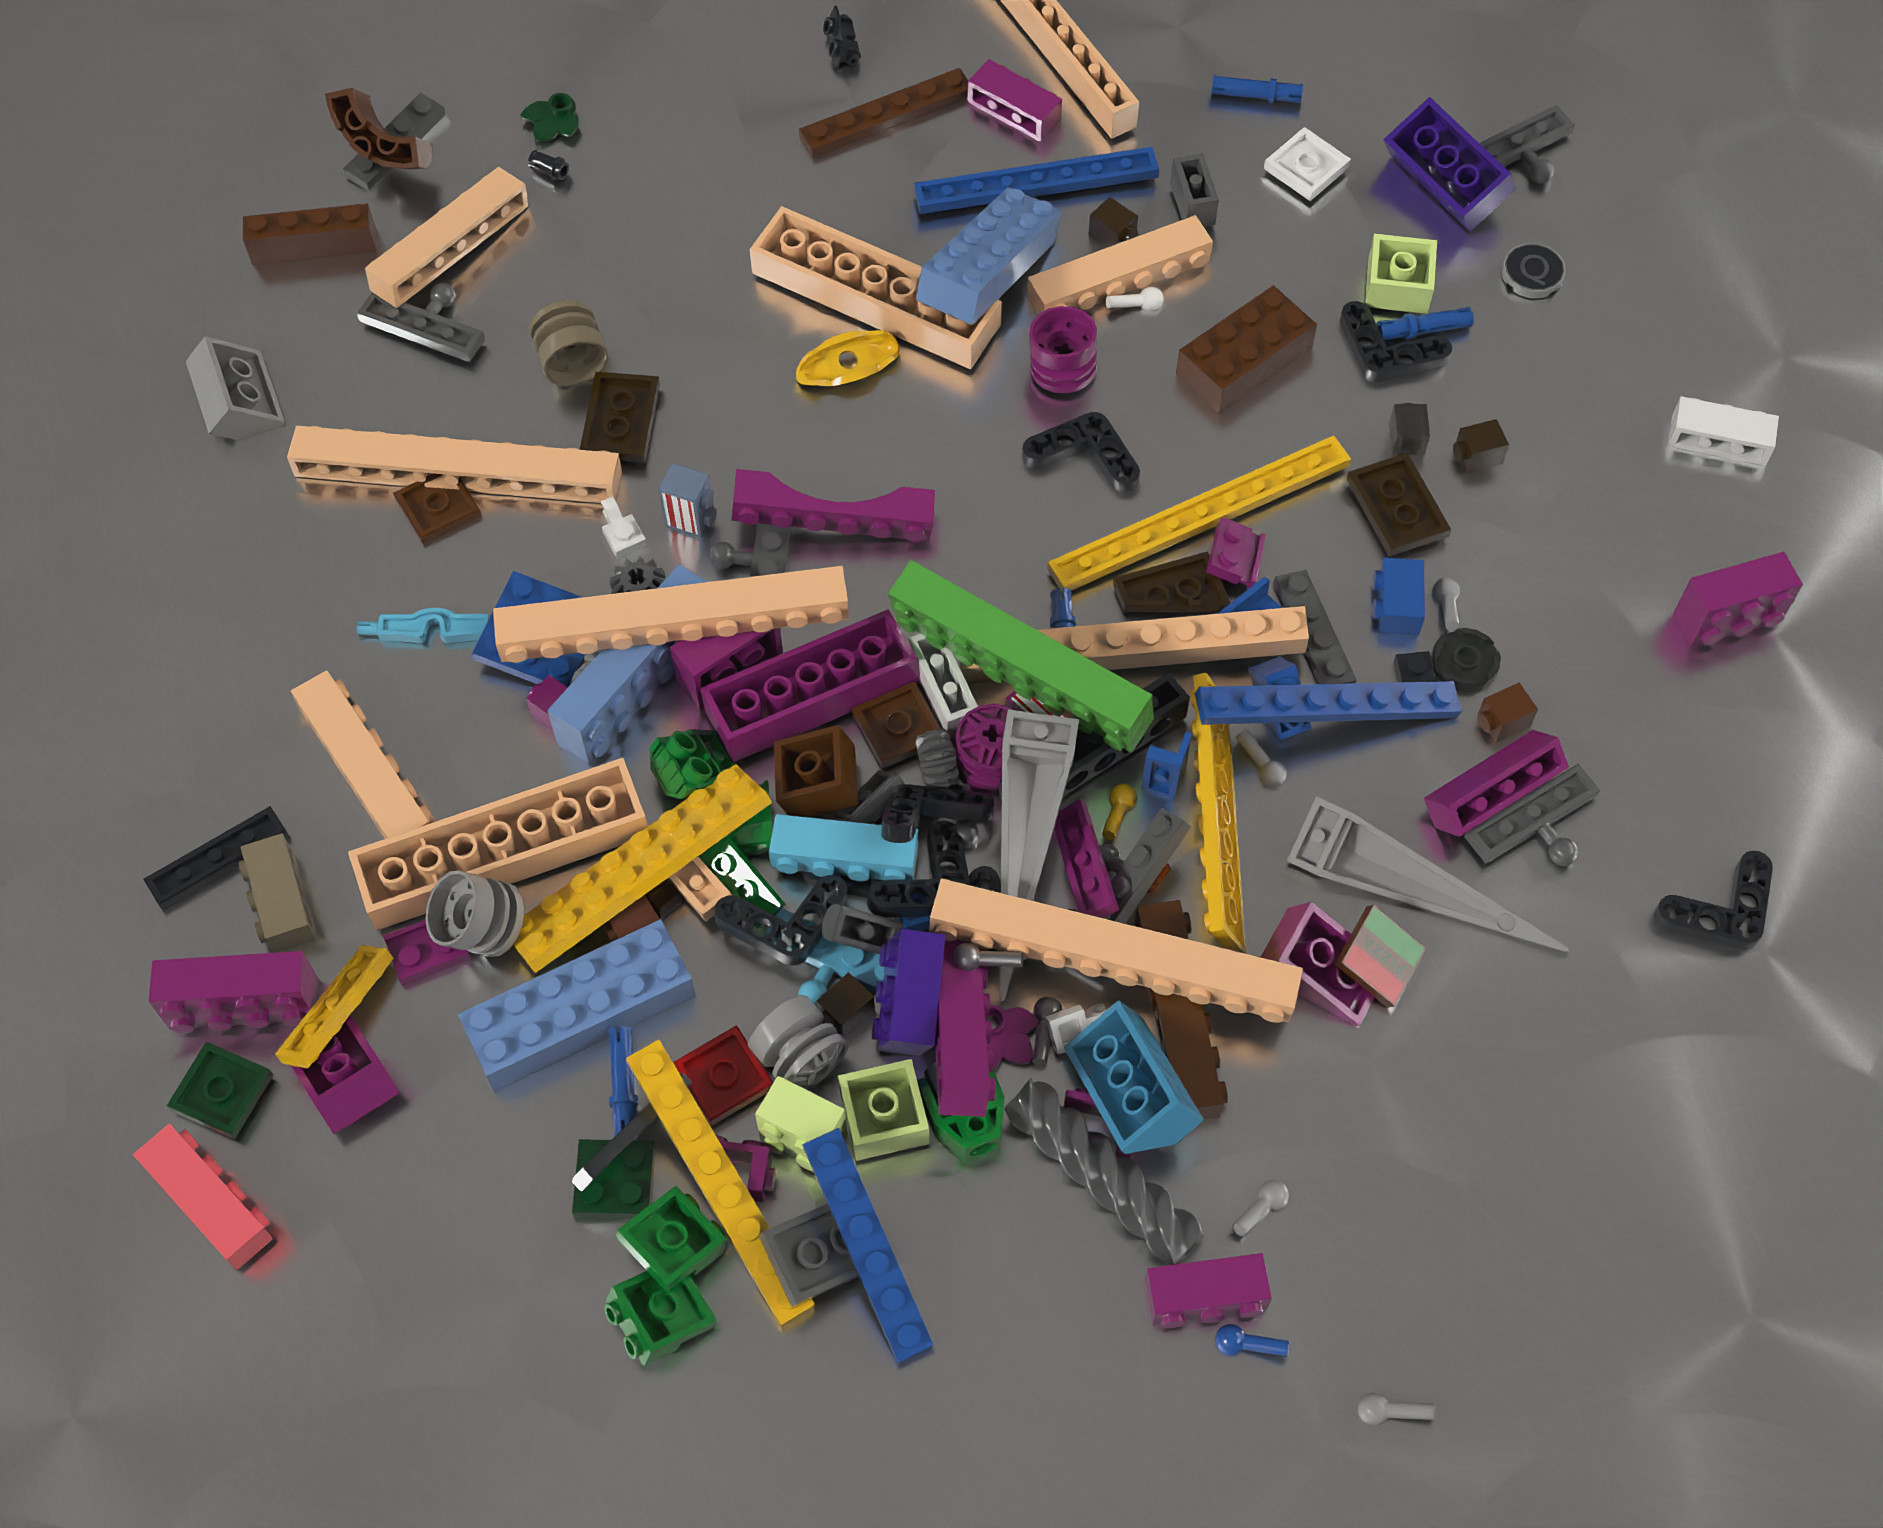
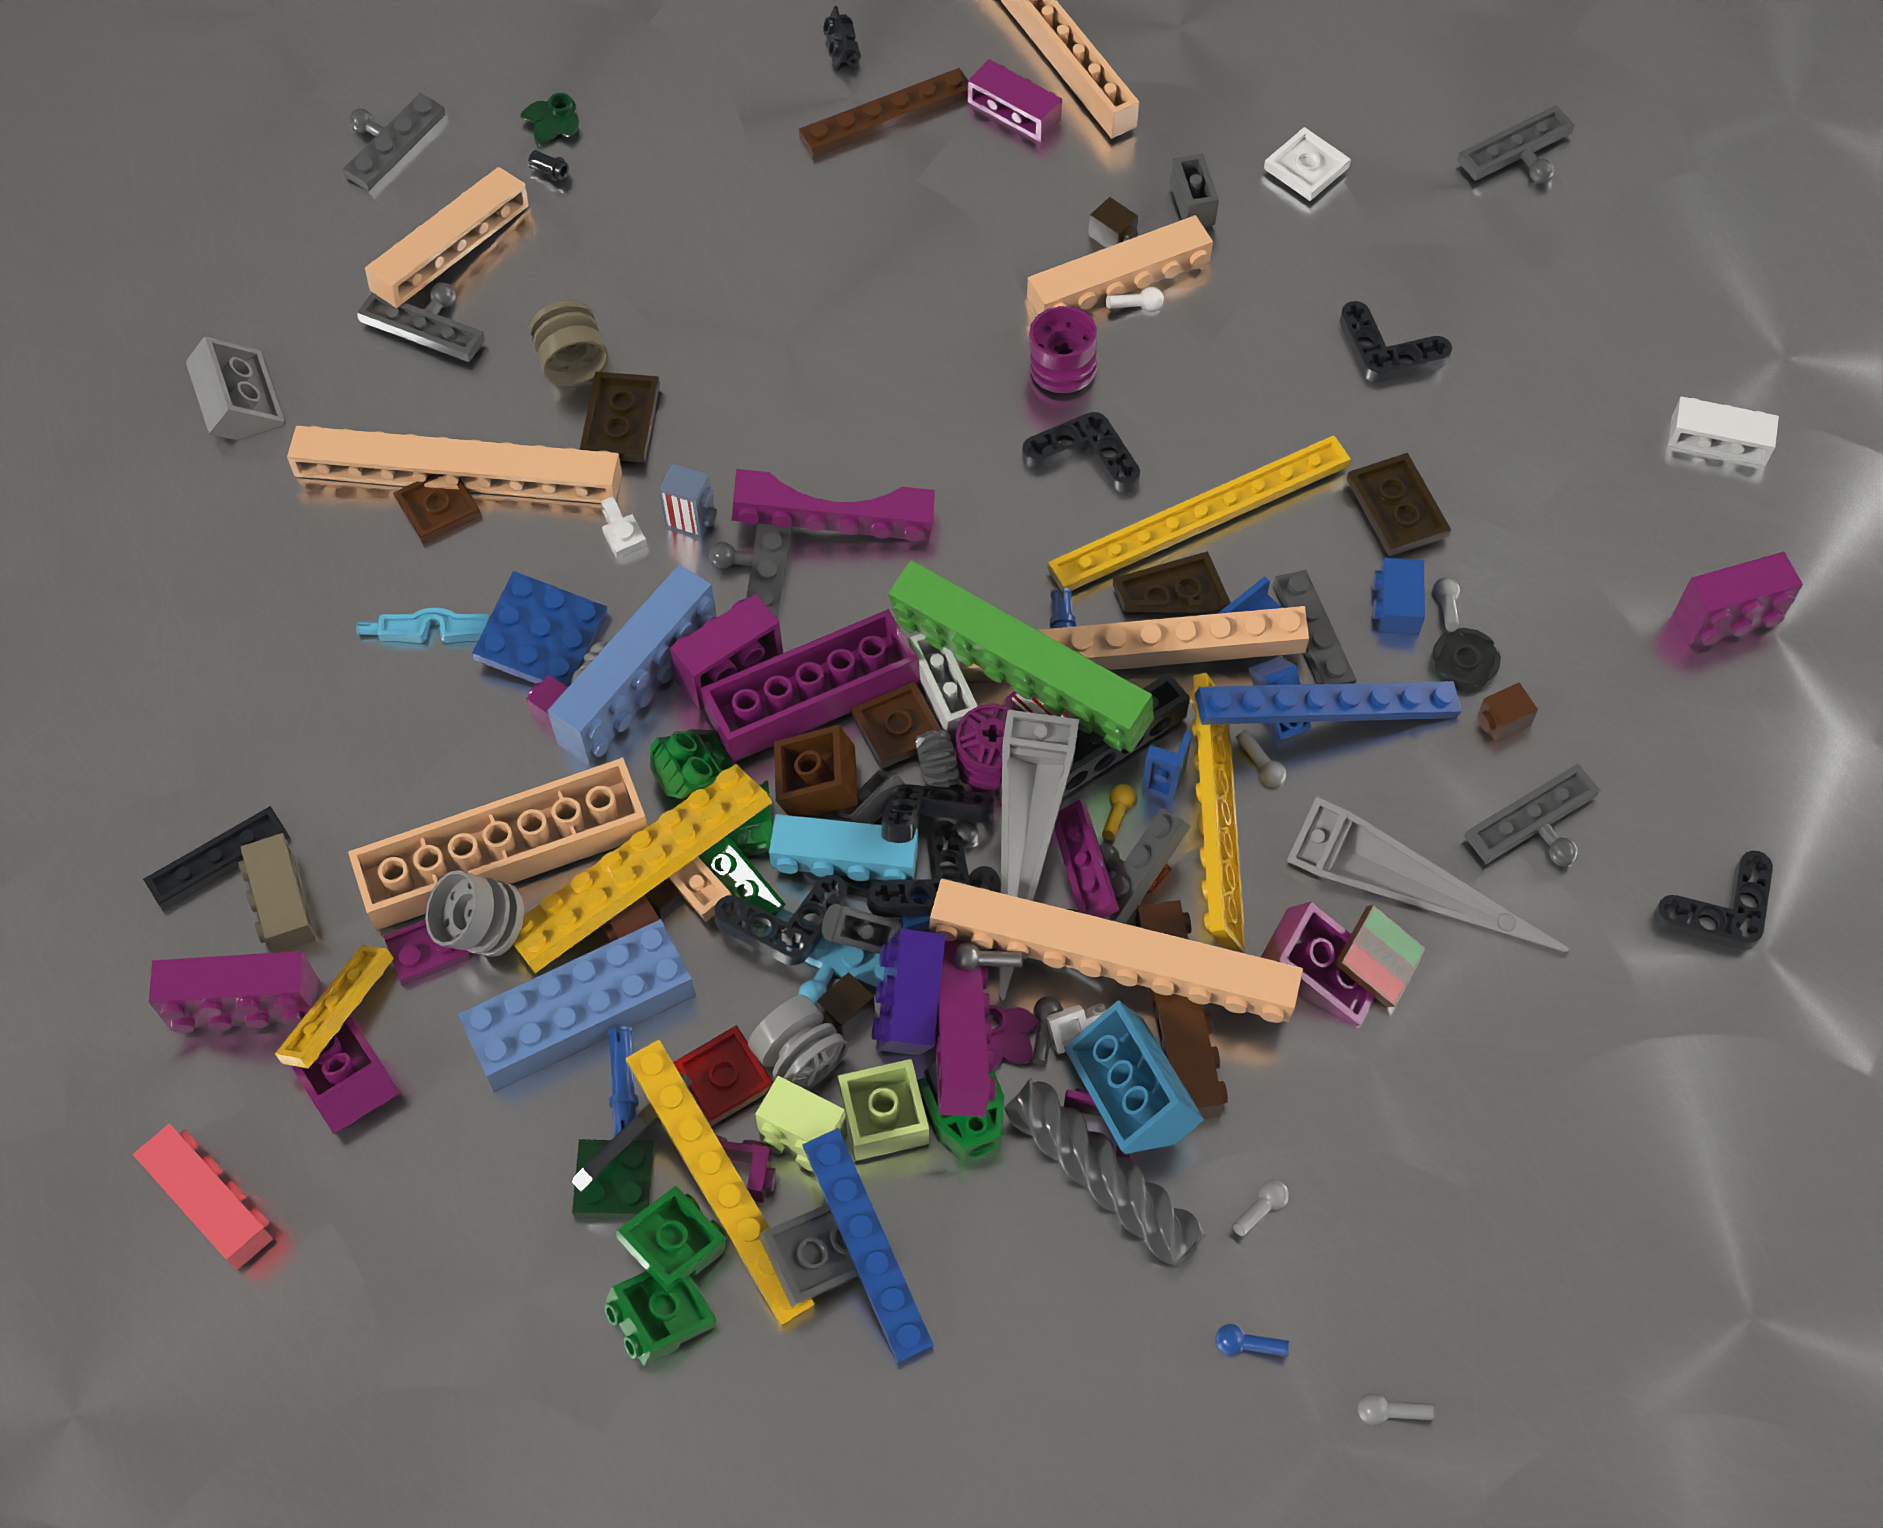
(220, 1090): dark green plate -> none
(309, 234): reddish brown brick -> none
(358, 123): reddish brown brick -> none
(359, 756): light nougat brick -> none
(636, 576): dark grey gear -> none
(670, 614): light nougat brick -> none
(864, 285): light nougat brick -> none
(871, 348): yellow piece -> none
(988, 255): medium blue brick -> none
(1037, 179): blue plate -> none
(1208, 1290): magenta brick -> none
(1235, 553): magenta plate -> none
(1246, 348): reddish brown brick -> none
(1257, 89): blue pin -> none
(1401, 273): yellowish green brick -> none
(1409, 429): clear smoke brick -> none
(1411, 326): blue pin -> none
(1414, 667): black plate -> none
(1450, 164): dark purple brick -> none
(1481, 445): dark brown brick -> none
(1496, 782): magenta brick -> none
(1533, 270): tile -> none

